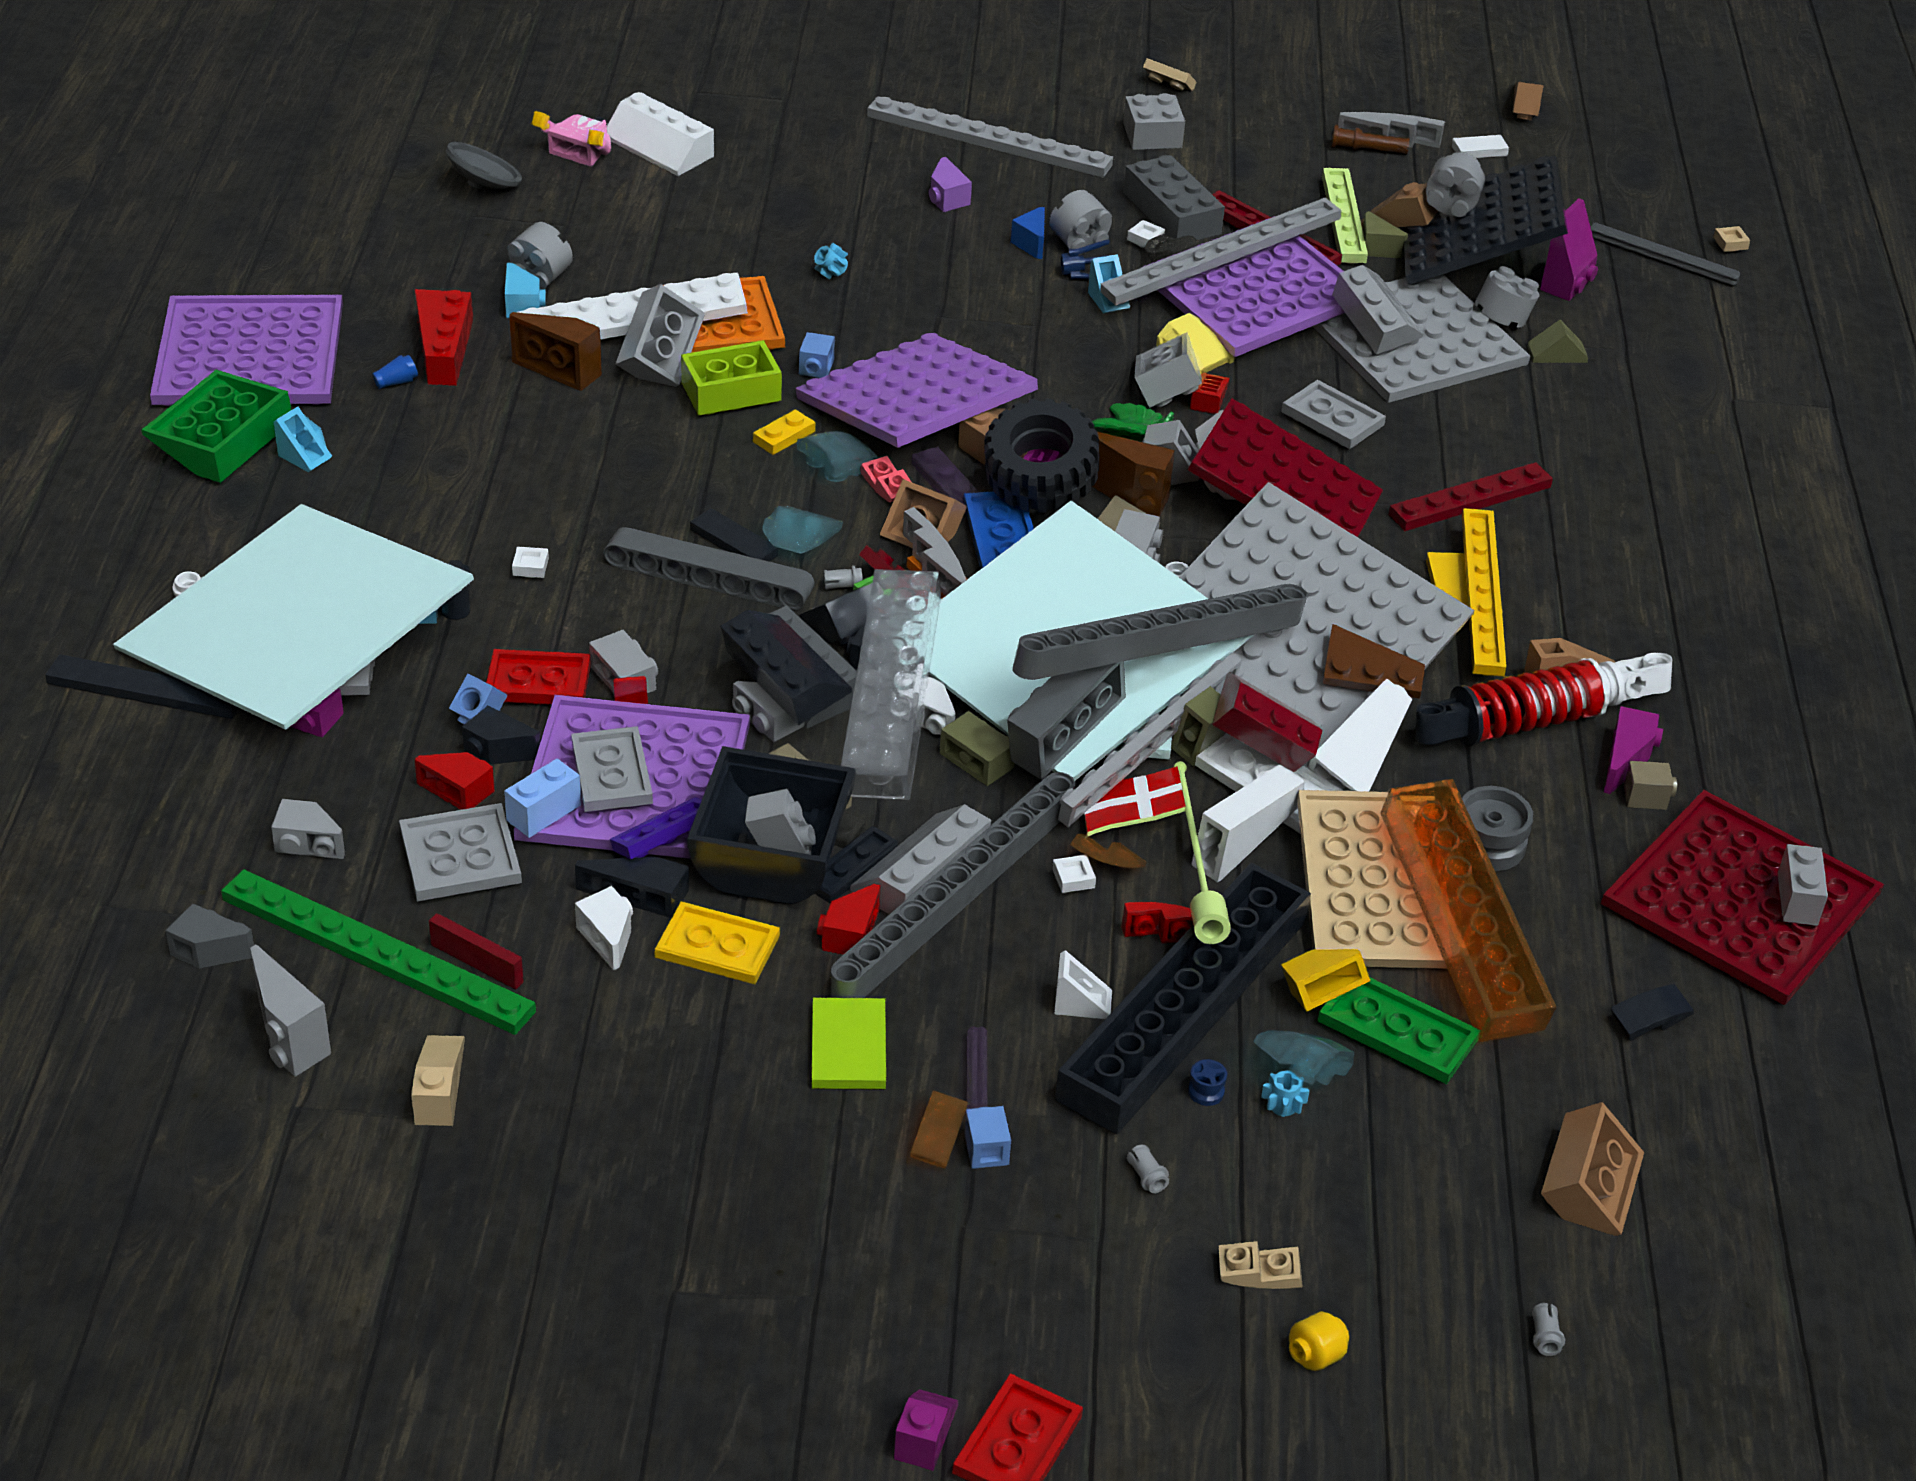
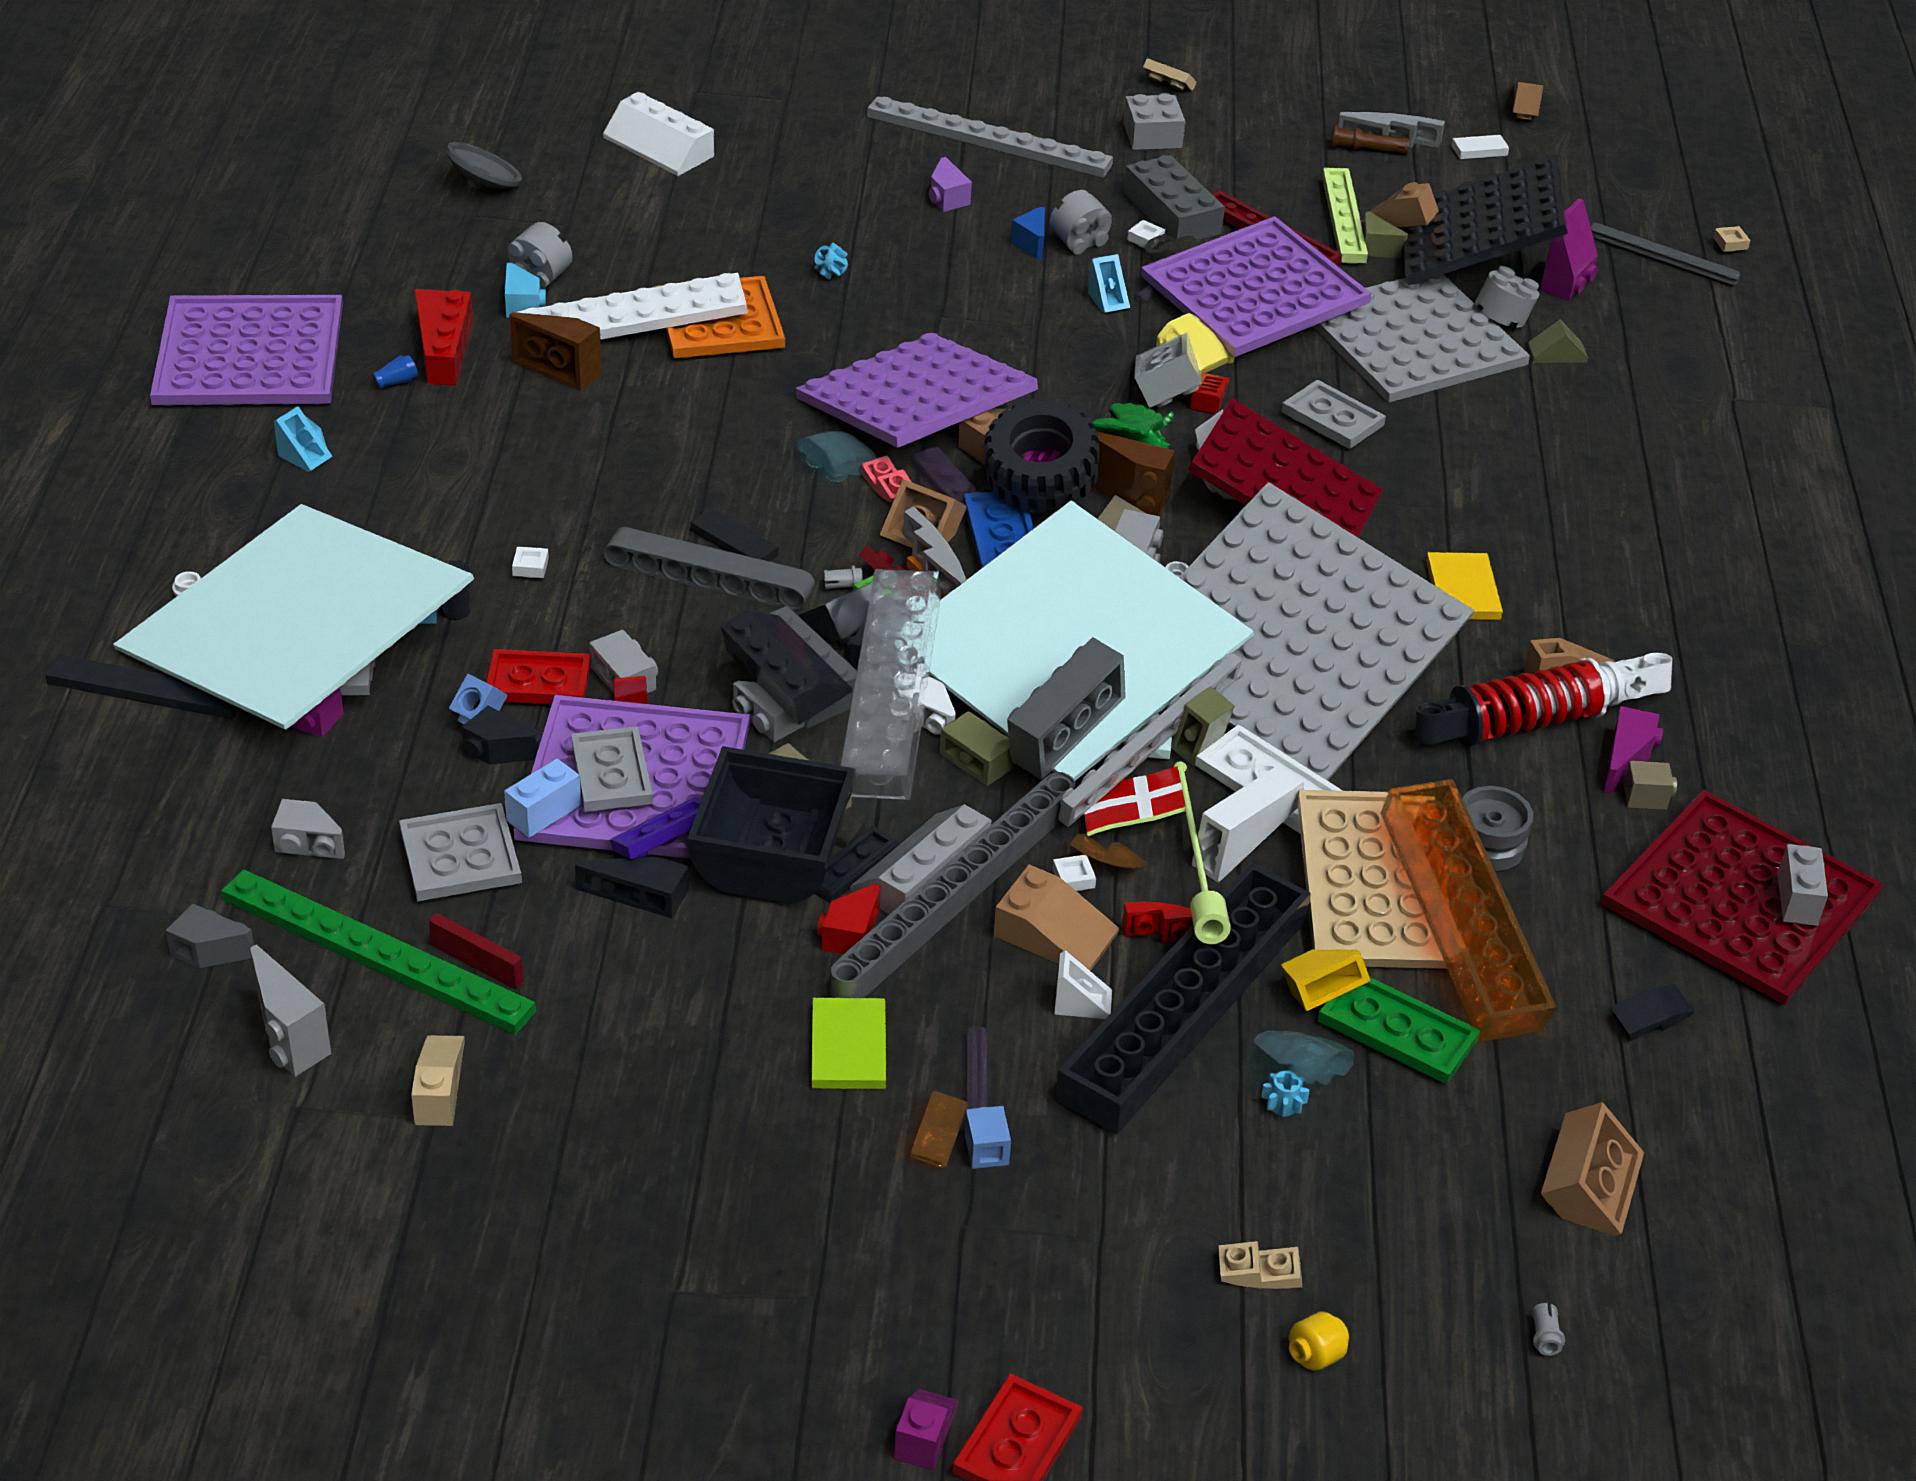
(219, 424): green slope -> none
(456, 778): red slope -> none
(576, 137): bright pink torso -> none
(605, 924): white slope -> none
(658, 335): light grey slope -> none
(717, 942): yellow tile -> none
(731, 377): lime brick -> none
(779, 822): light grey slope -> none
(784, 432): yellow plate -> none
(799, 529): clear light blue slope -> none
(816, 355): medium blue brick -> none
(1051, 917): none -> medium nougat slope
(1073, 263): dark blue plant -> none
(1152, 1175): light grey pin -> none
(1158, 631): dark grey beam -> none
(1174, 437): light grey brick -> none
(1207, 1082): dark blue wheel -> none
(1220, 251): light grey plate -> none
(1266, 724): dark red slope -> none
(1361, 743): white slope -> none
(1365, 664): reddish brown wing -> none
(1374, 309): light grey slope -> none
(1455, 184): light grey brick -> none
(1470, 495): dark red plate -> none
(1483, 593): yellow plate -> none

